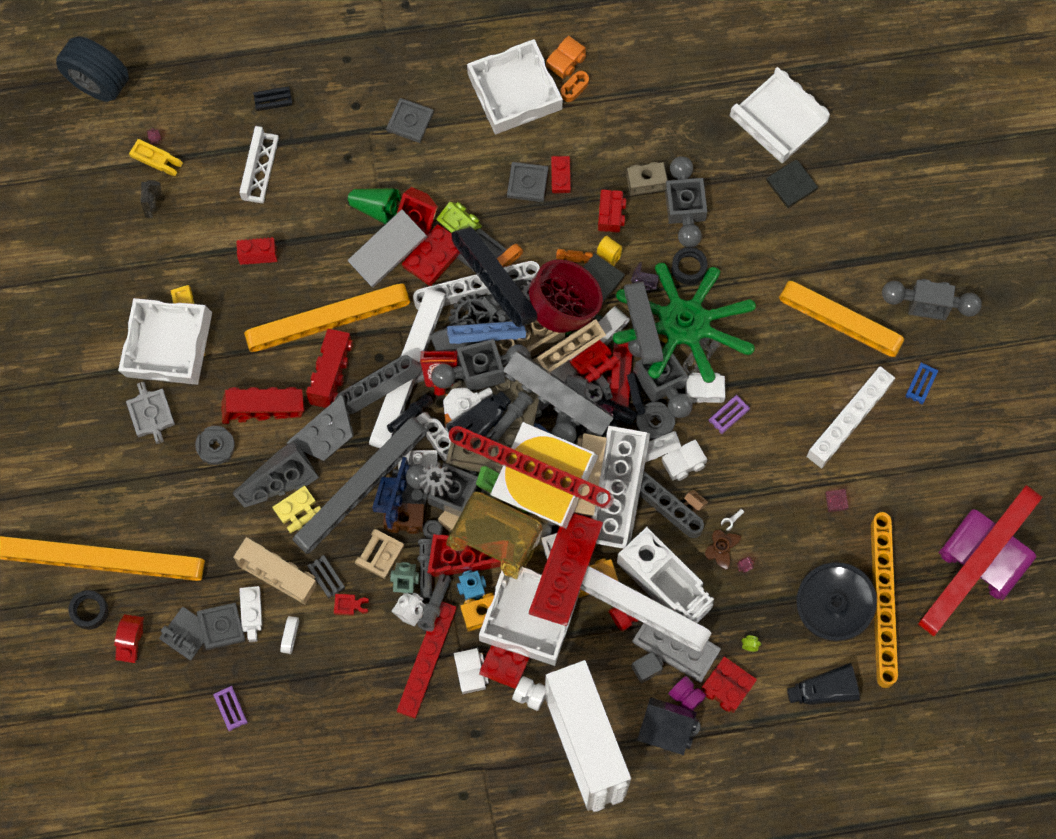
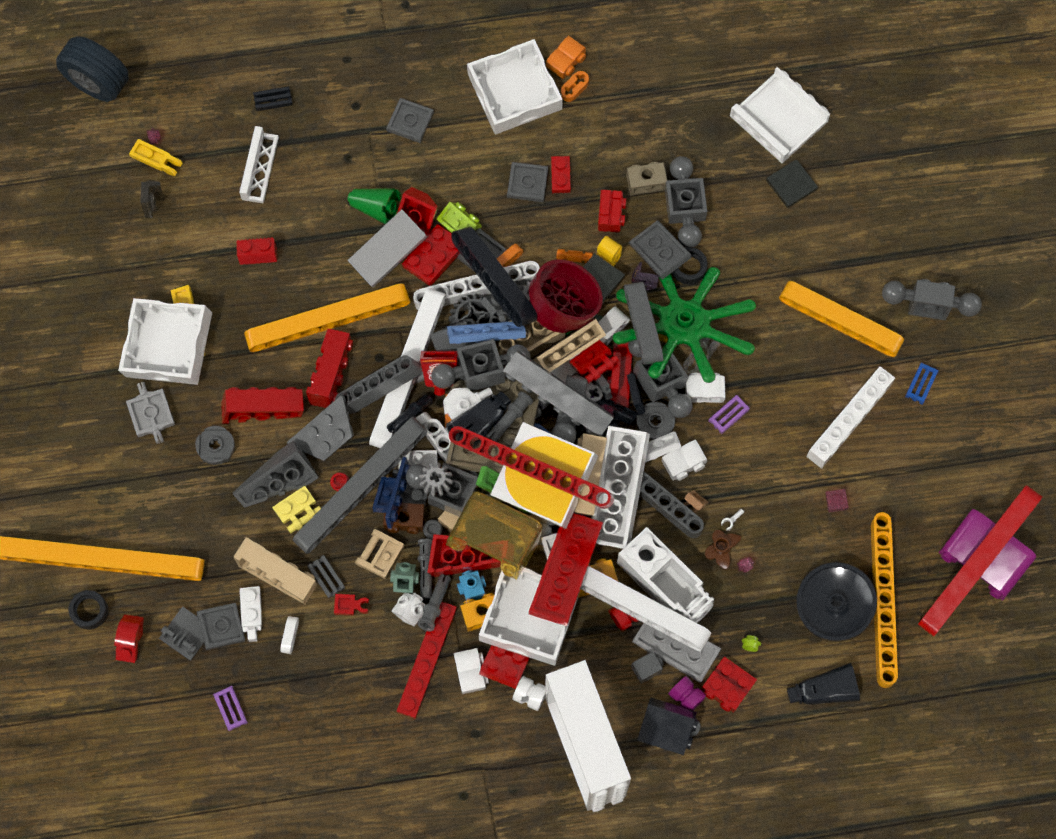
(338, 481): none -> red plate
(660, 249): none -> dark grey tile

